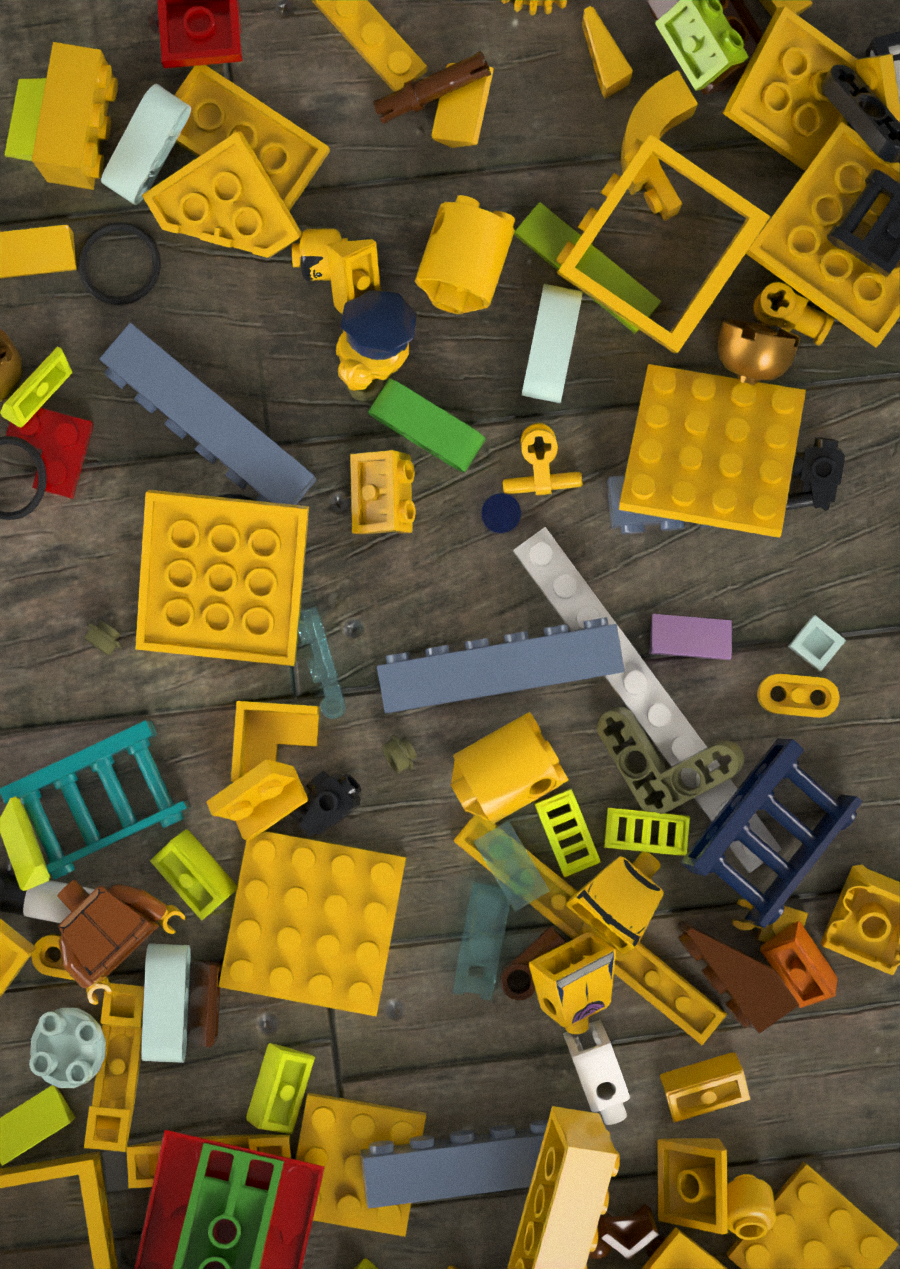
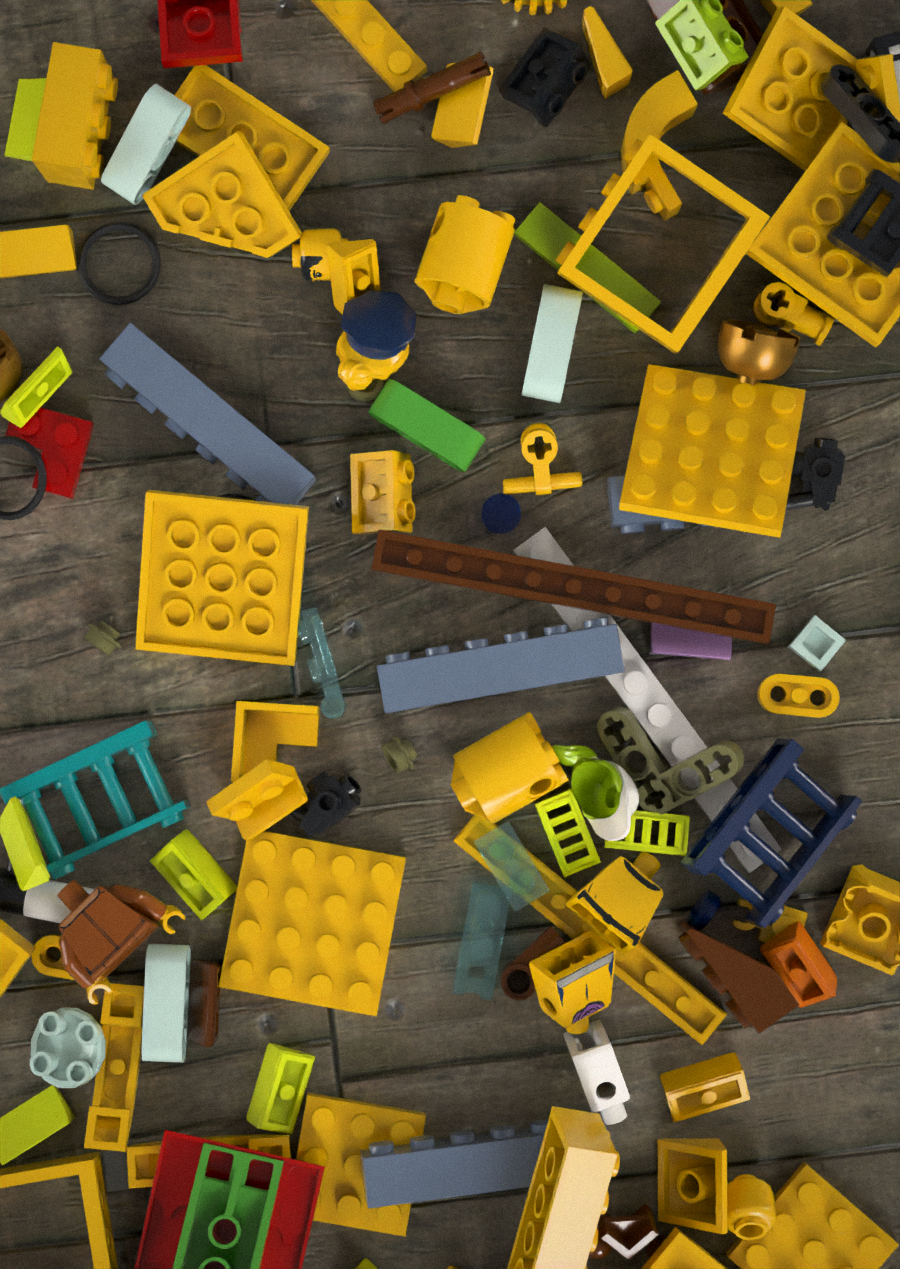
(546, 75): none -> black bracket
(573, 587): none -> reddish brown plate
(601, 790): none -> lime hair
(703, 910): none -> tile

